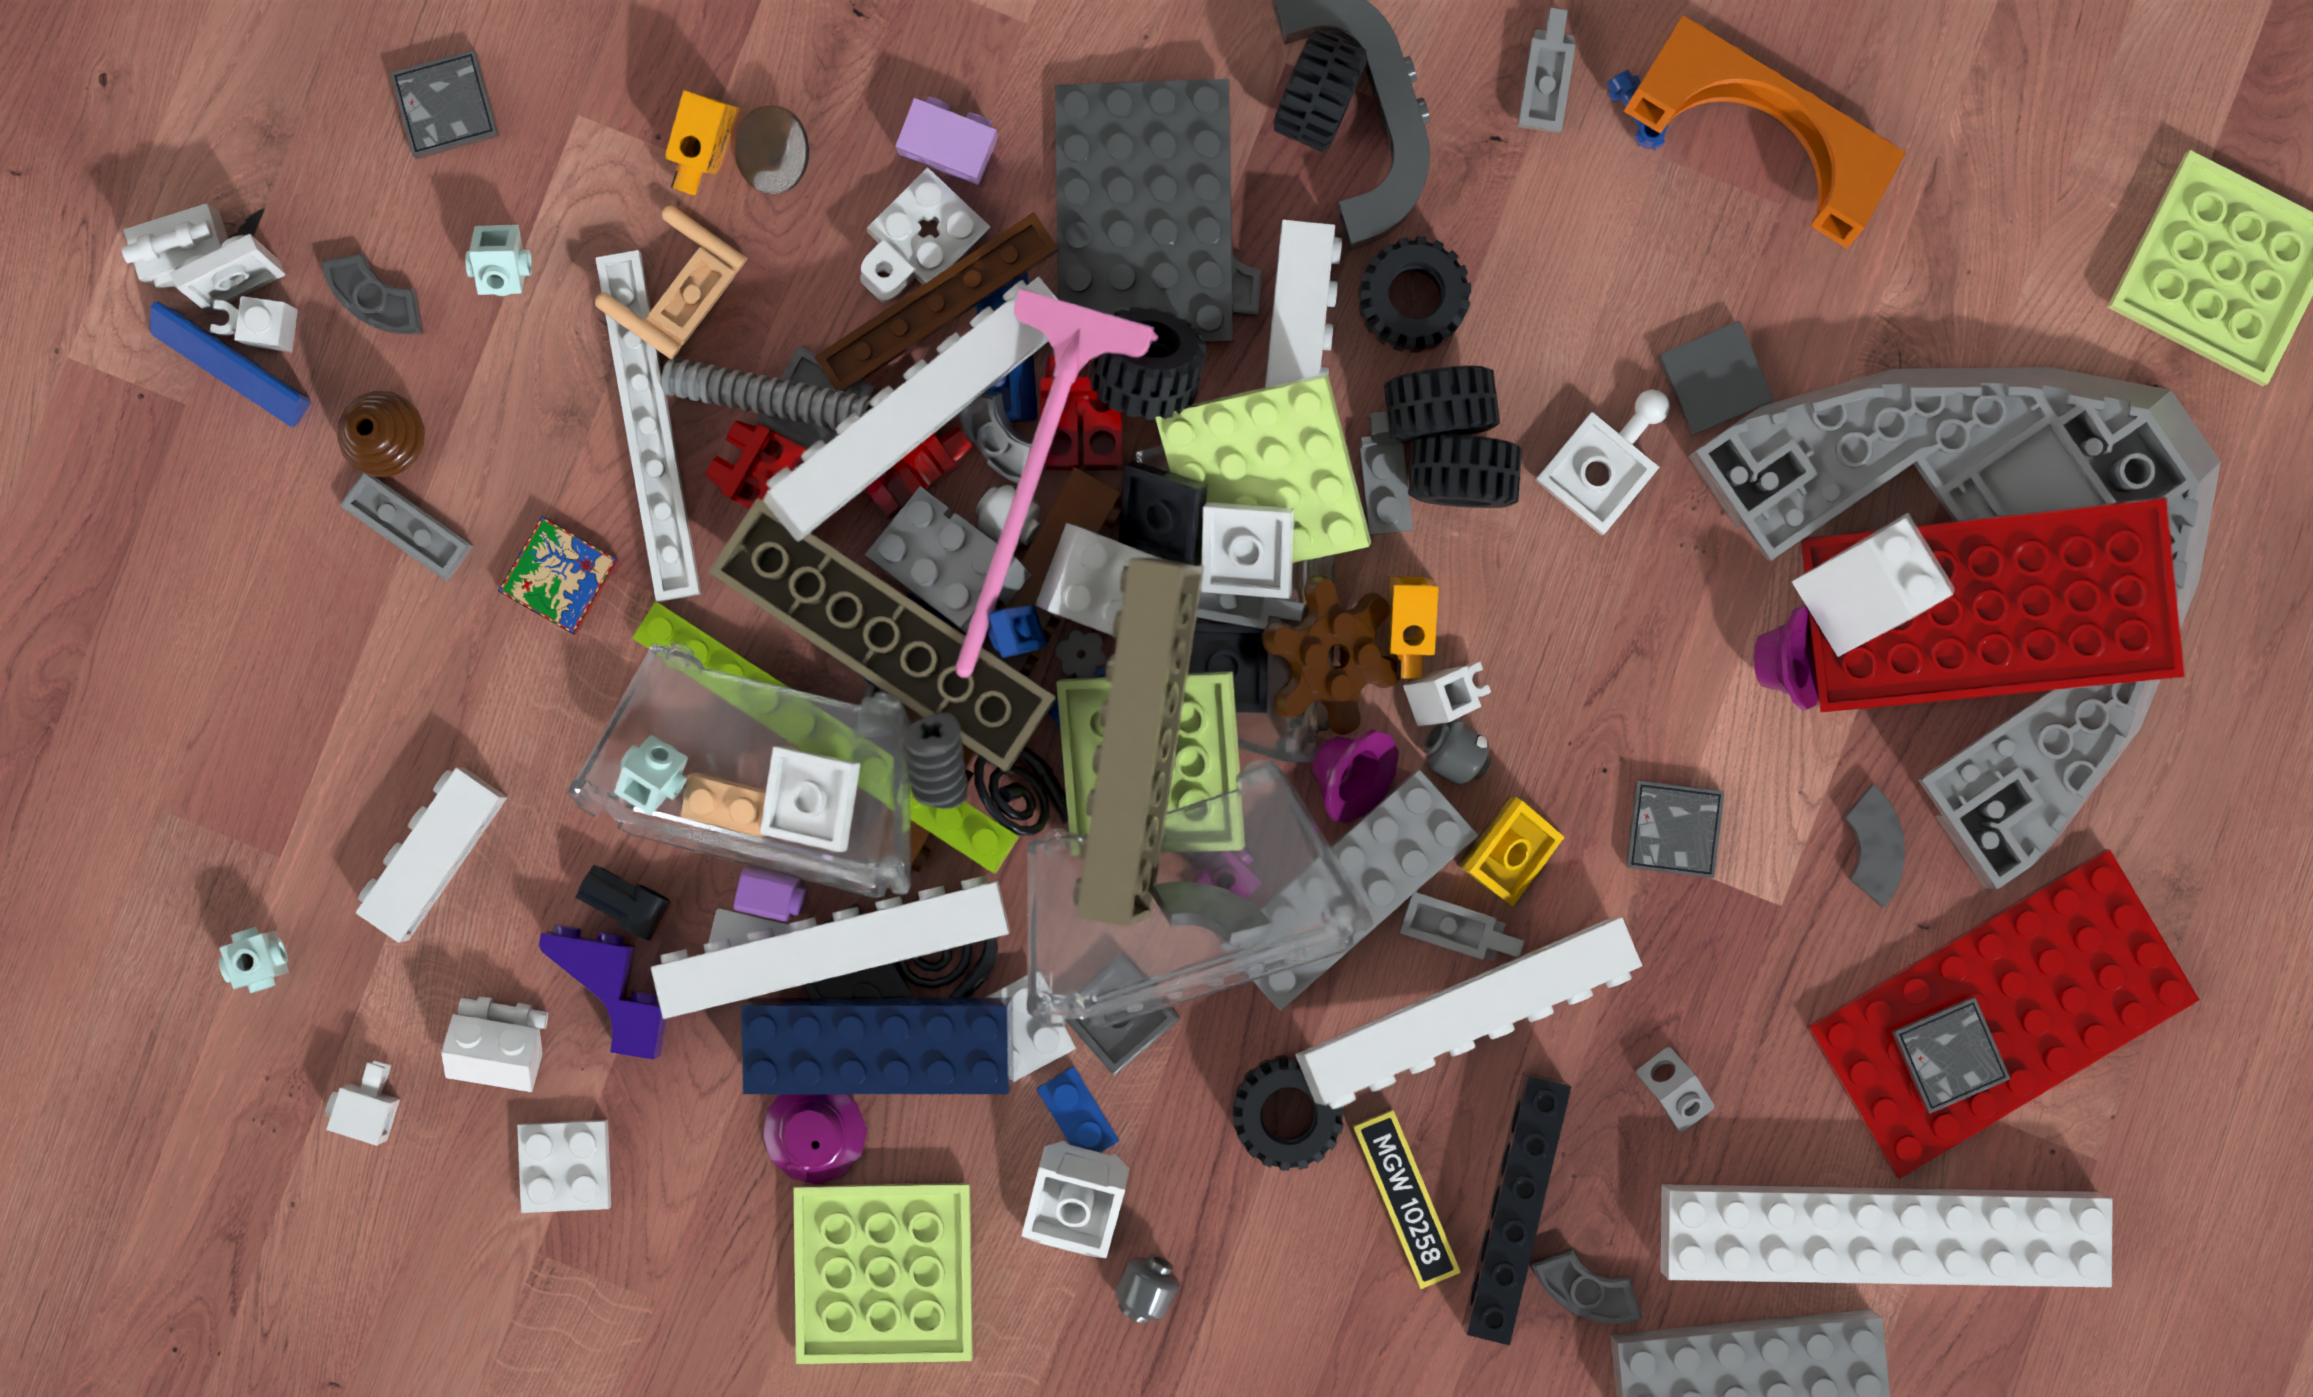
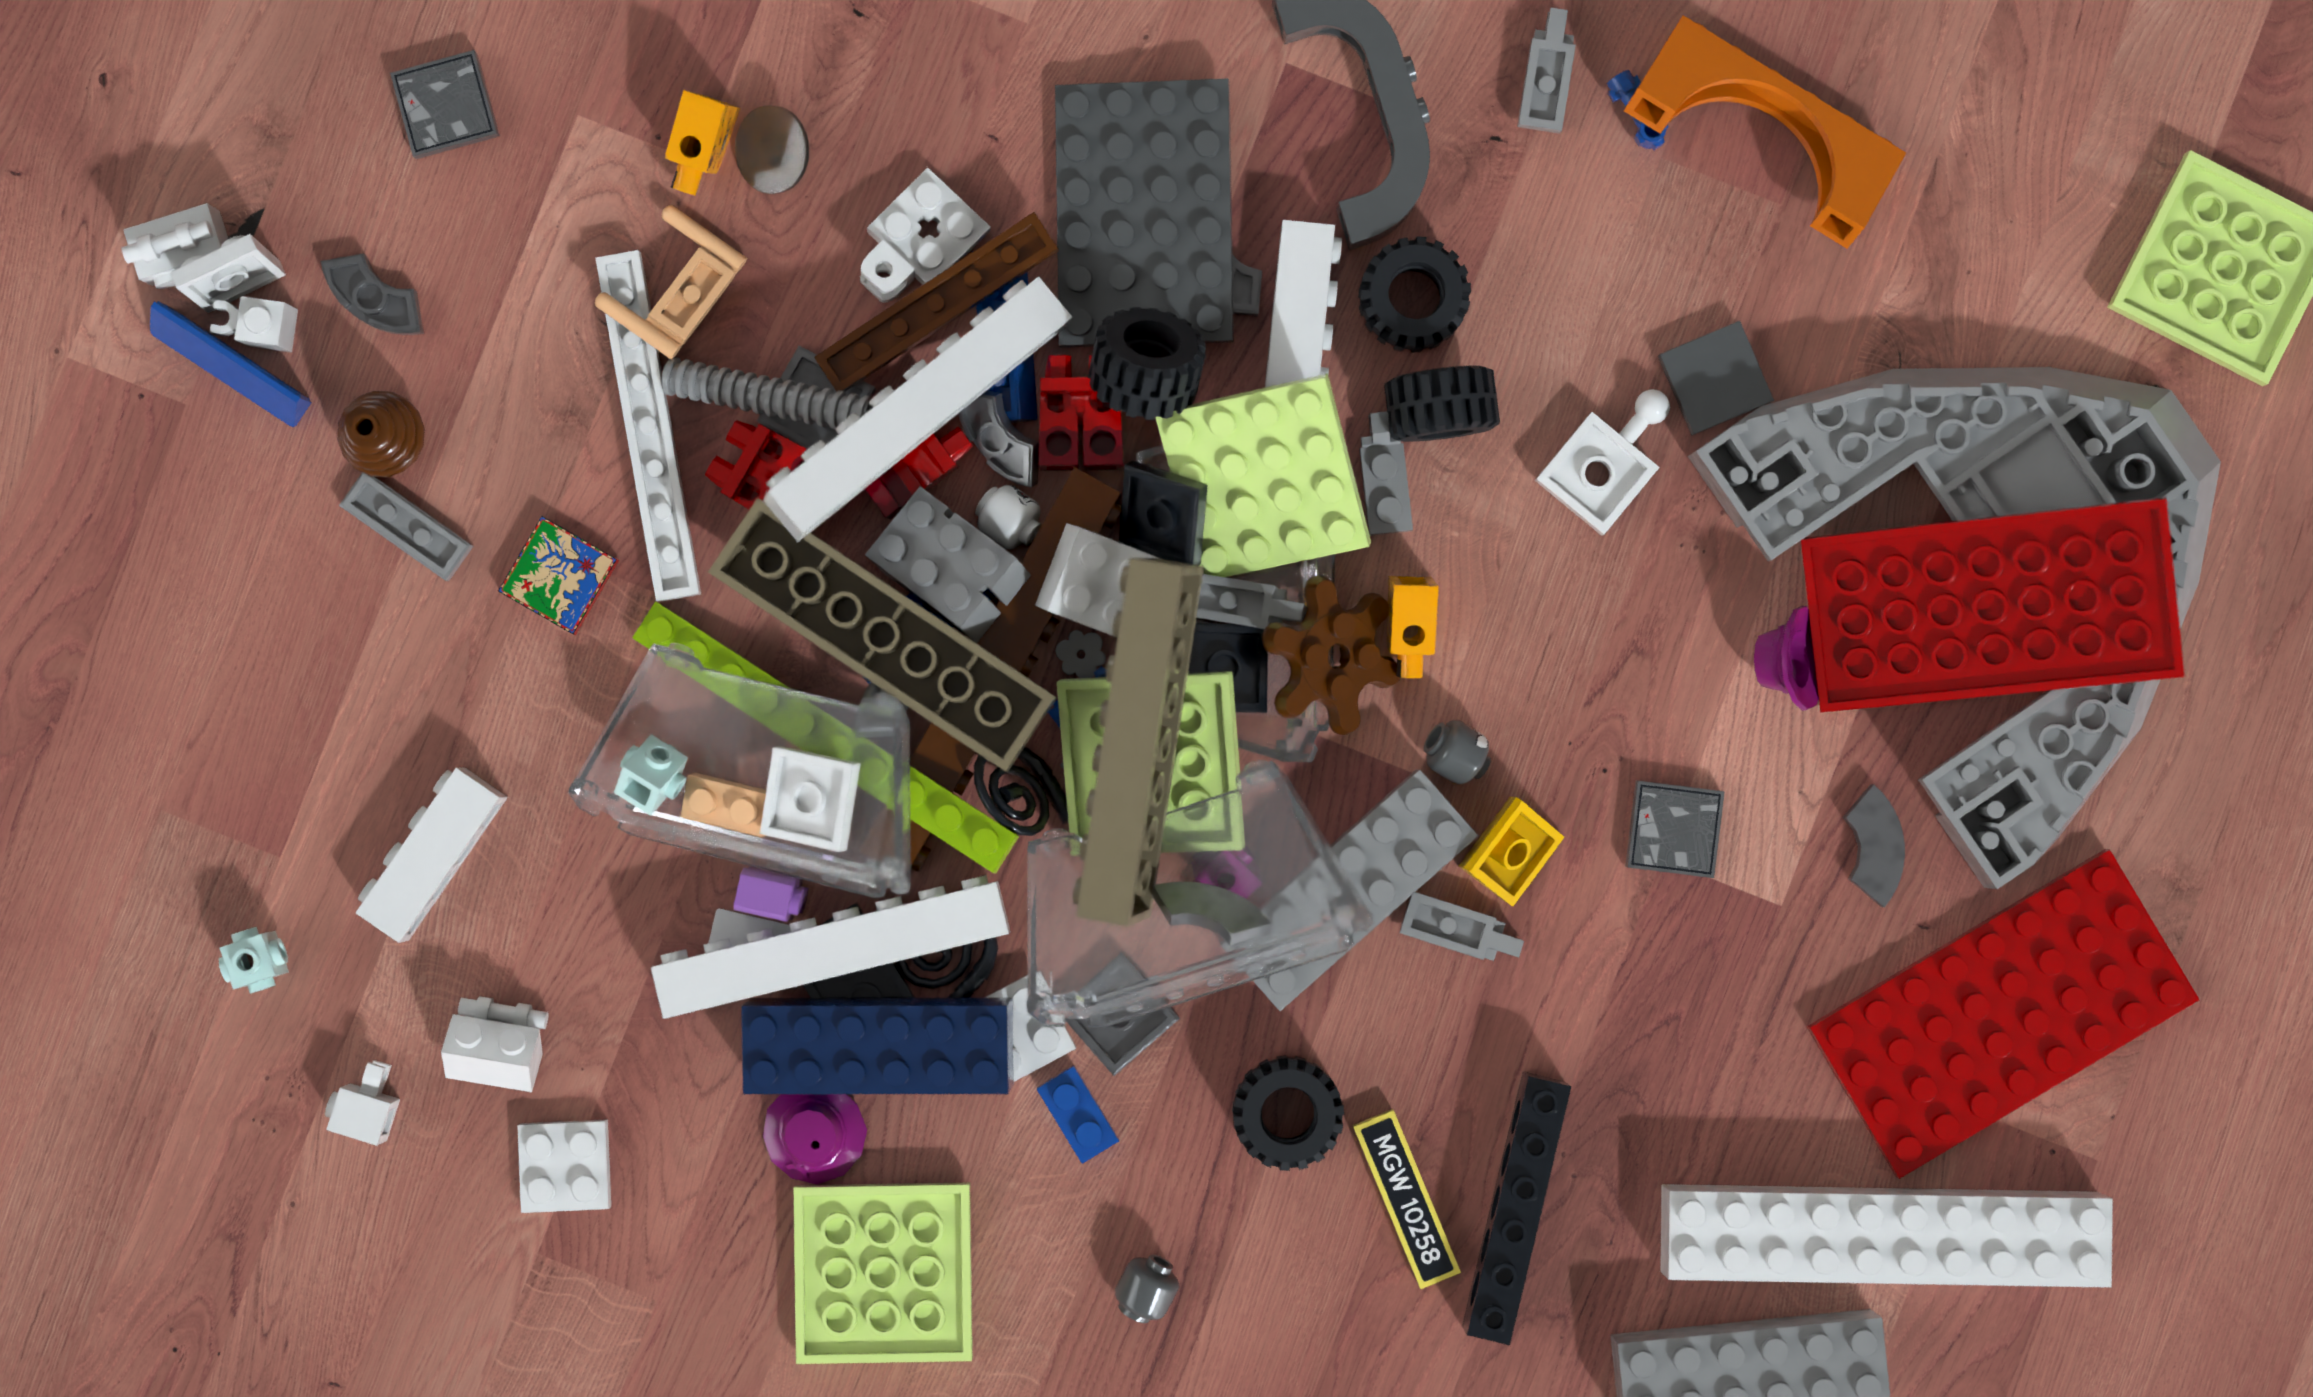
(498, 260): light aqua brick -> none
(605, 969): dark purple arch -> none
(633, 906): black piece -> none
(936, 761): dark grey piece -> none
(947, 140): lavender brick -> none
(1016, 631): blue plate -> none
(1076, 338): bright pink piece -> none
(1076, 1199): white slope -> none
(1247, 550): white plate -> none
(1319, 90): black tyre -> none
(1355, 773): magenta hat -> none
(1445, 694): white brick -> none
(1465, 471): black tyre -> none
(1469, 1011): white brick -> none
(1586, 1293): flat silver tile -> none
(1681, 1094): light grey bracket -> none
(1874, 585): white slope -> none
(1950, 1055): tile -> none

